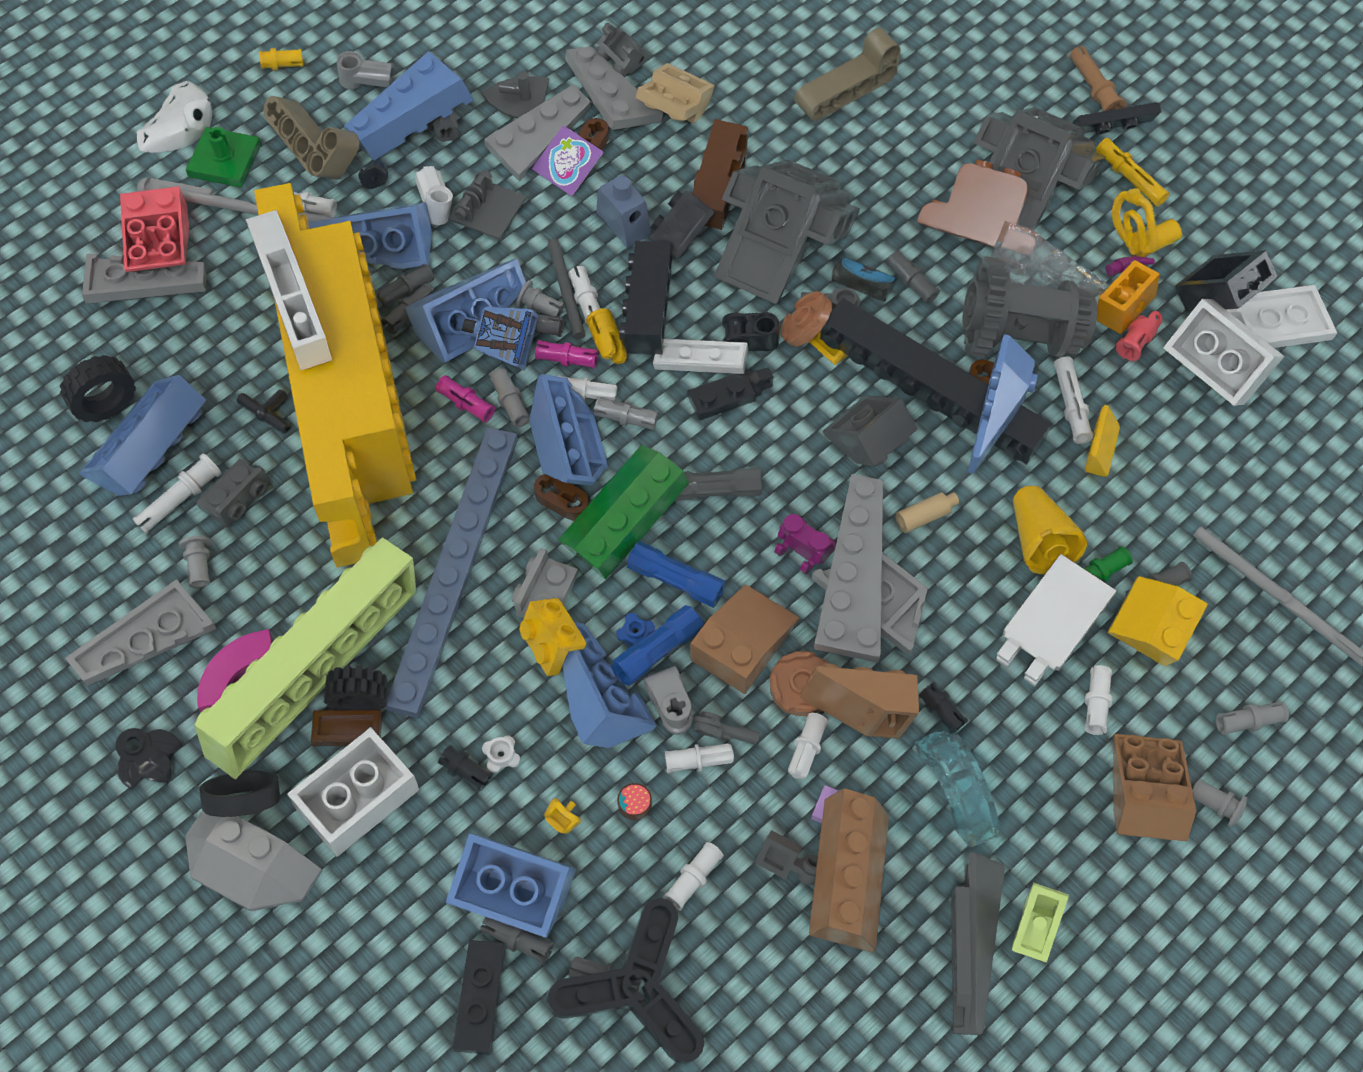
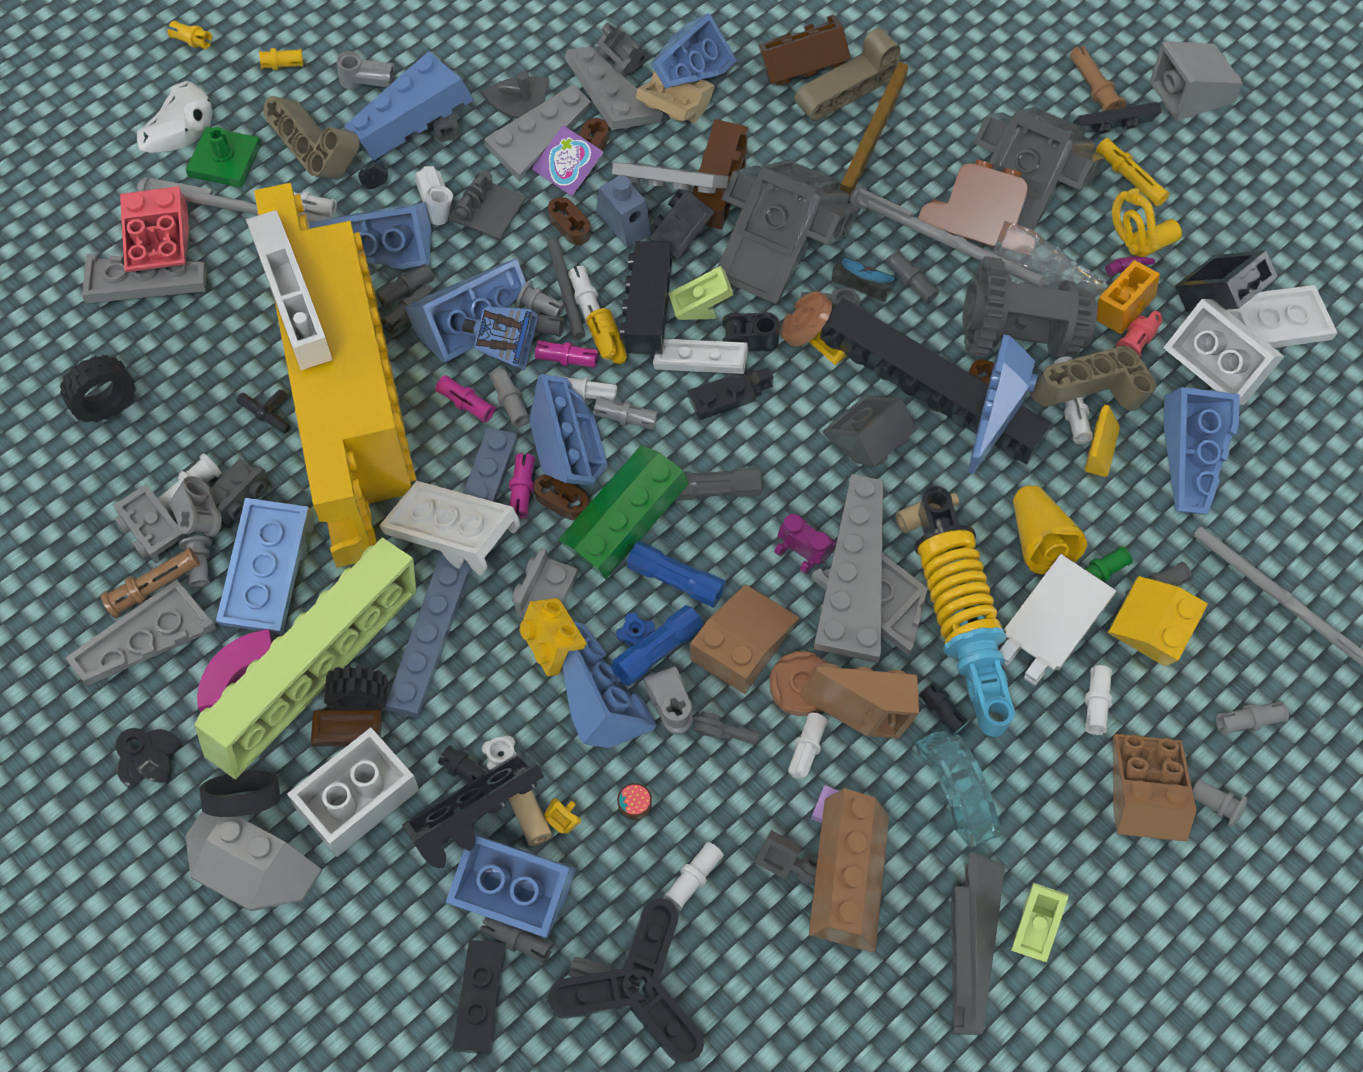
(134, 586): none -> medium nougat pin
(144, 436): medium blue slope -> none
(148, 522): none -> light grey bracket
(193, 35): none -> yellow pin
(195, 508): none -> light grey piece
(264, 565): none -> light blue hinge
(450, 523): none -> white hinge
(455, 812): none -> black hinge
(521, 484): none -> dark pink pin
(530, 818): none -> tan cylinder
(573, 217): none -> reddish brown beam
(681, 178): none -> light grey wing
(694, 54): none -> medium blue wedge
(697, 297): none -> yellowish green slope
(698, 757): white axle -> none
(805, 51): none -> reddish brown wedge
(861, 197): none -> light grey bar
(874, 128): none -> pearl gold tile
(964, 608): none -> piece
(1111, 369): none -> dark tan beam
(1194, 78): none -> light grey slope
(1197, 443): none -> medium blue wedge

